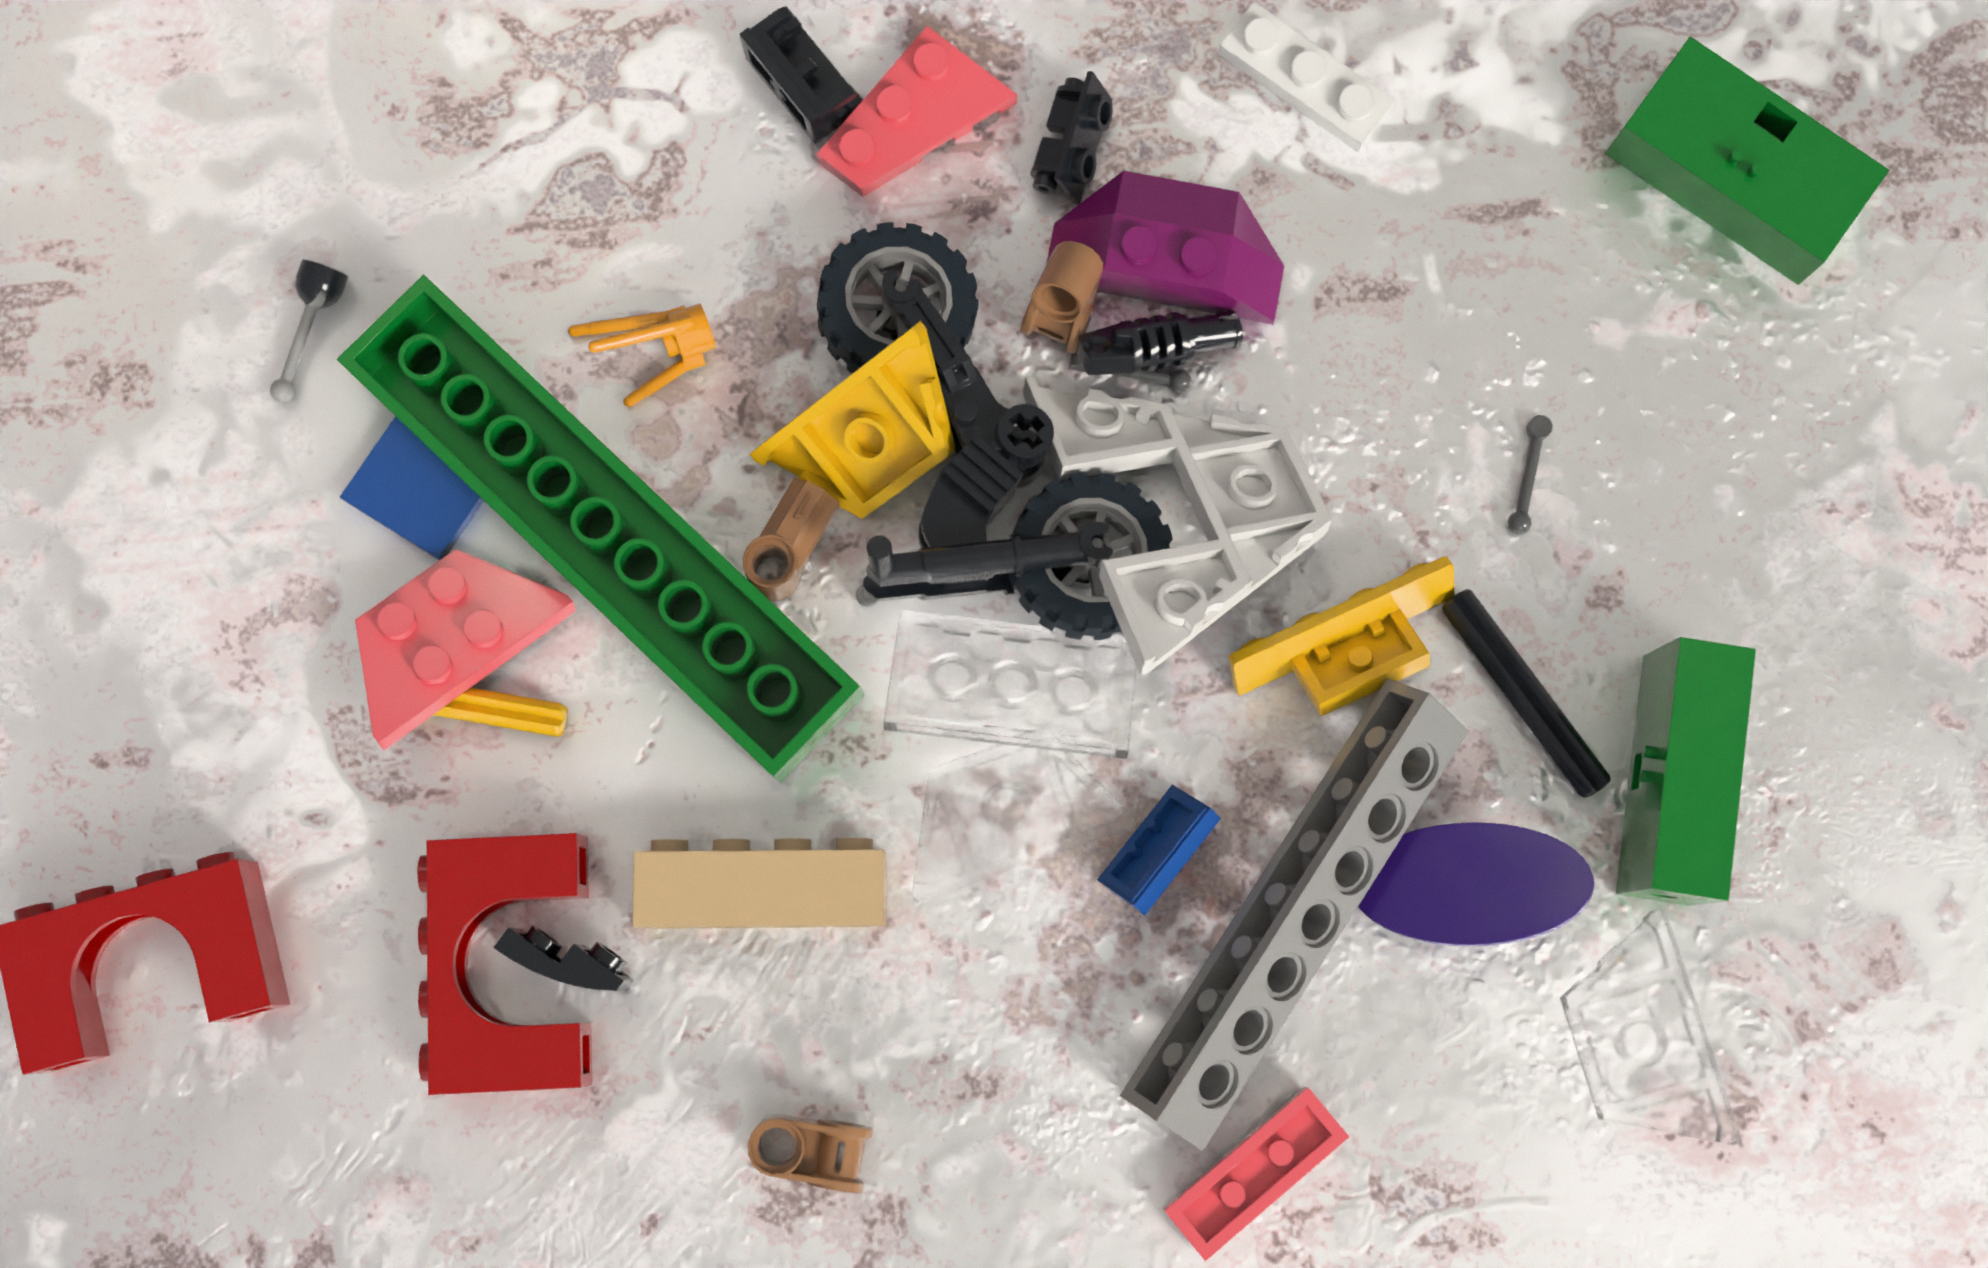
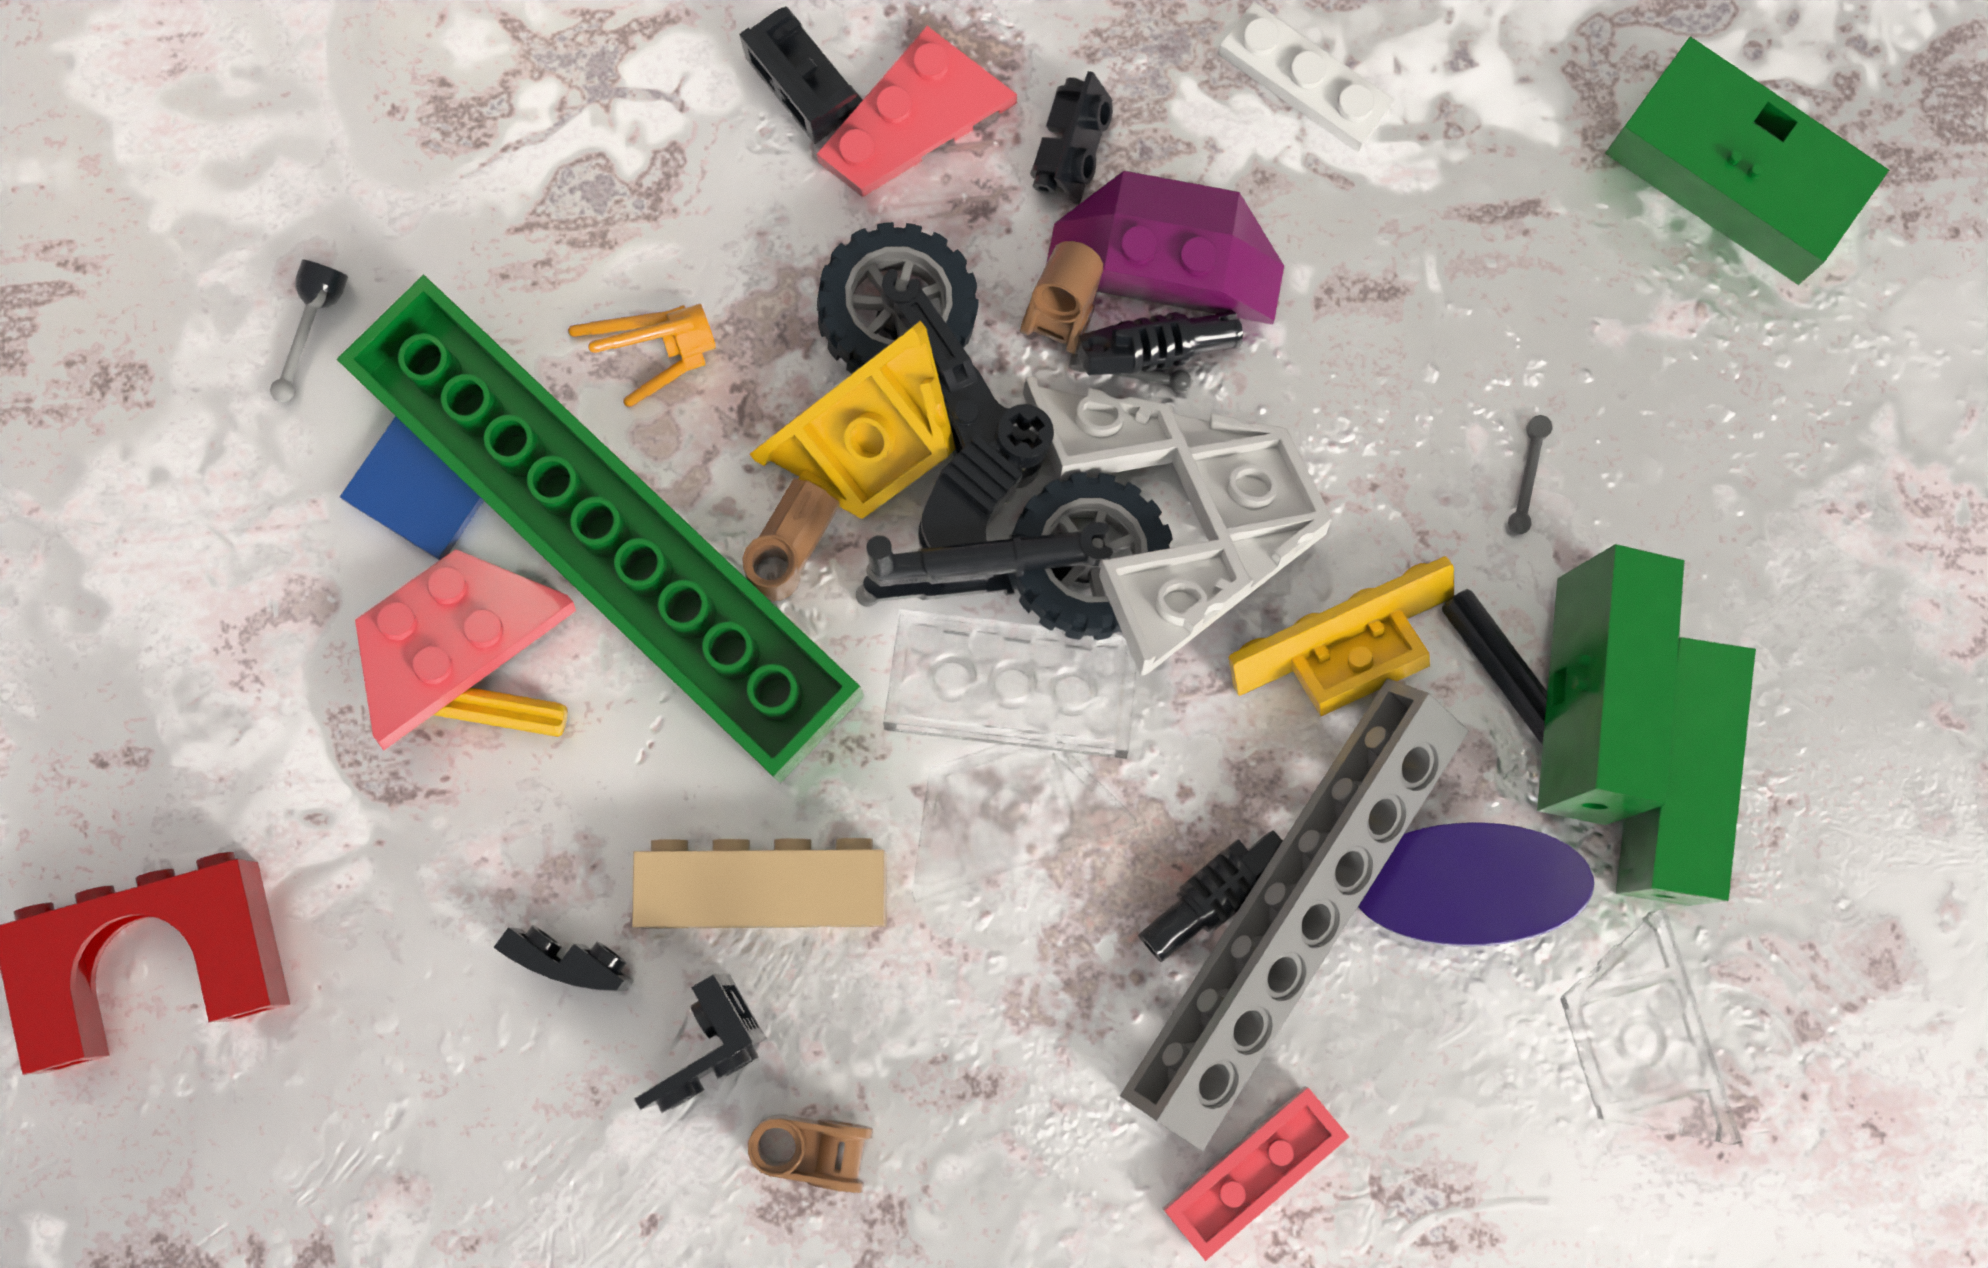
(464, 887): red arch -> none
(722, 1014): none -> black bracket
(1158, 849): blue plate -> none
(1210, 895): none -> black hinge
(1612, 686): none -> green brick

